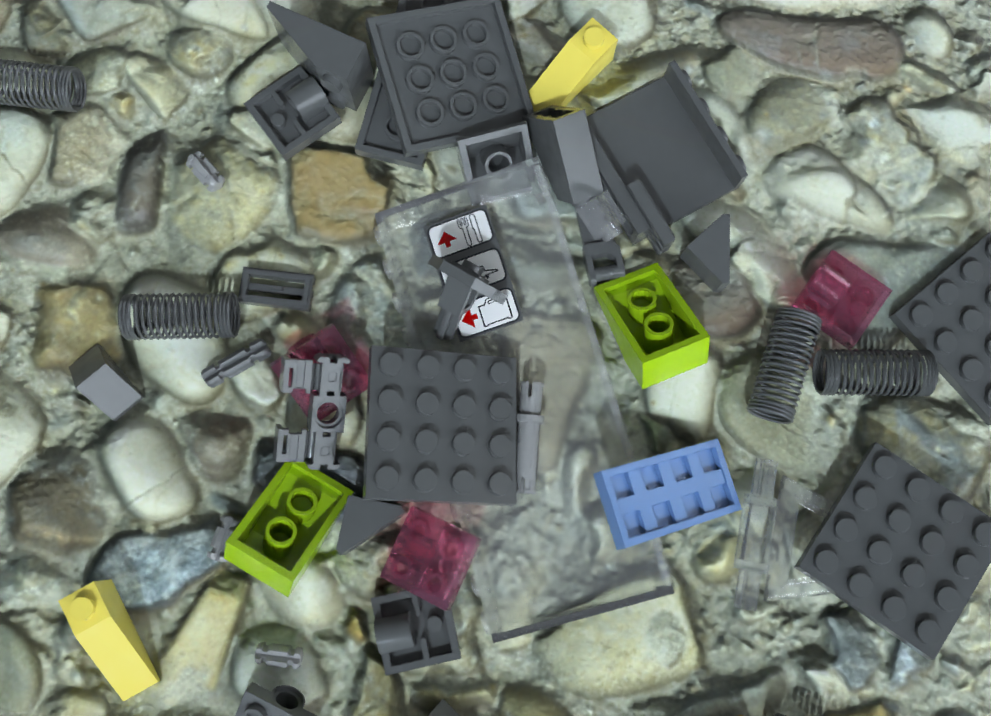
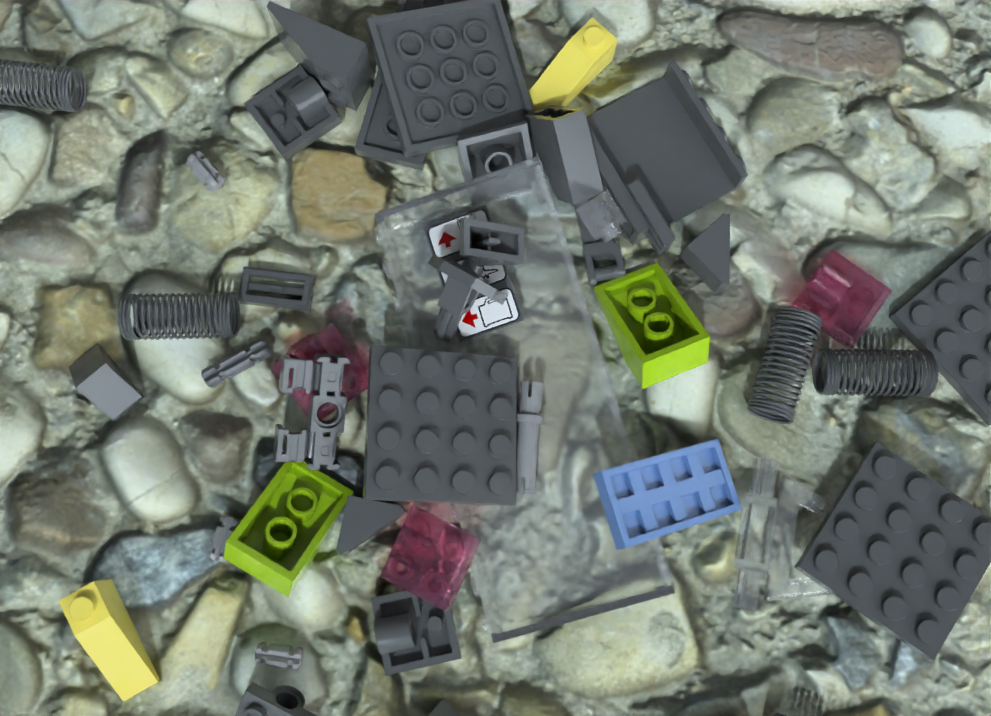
(491, 243): none -> dark grey slope

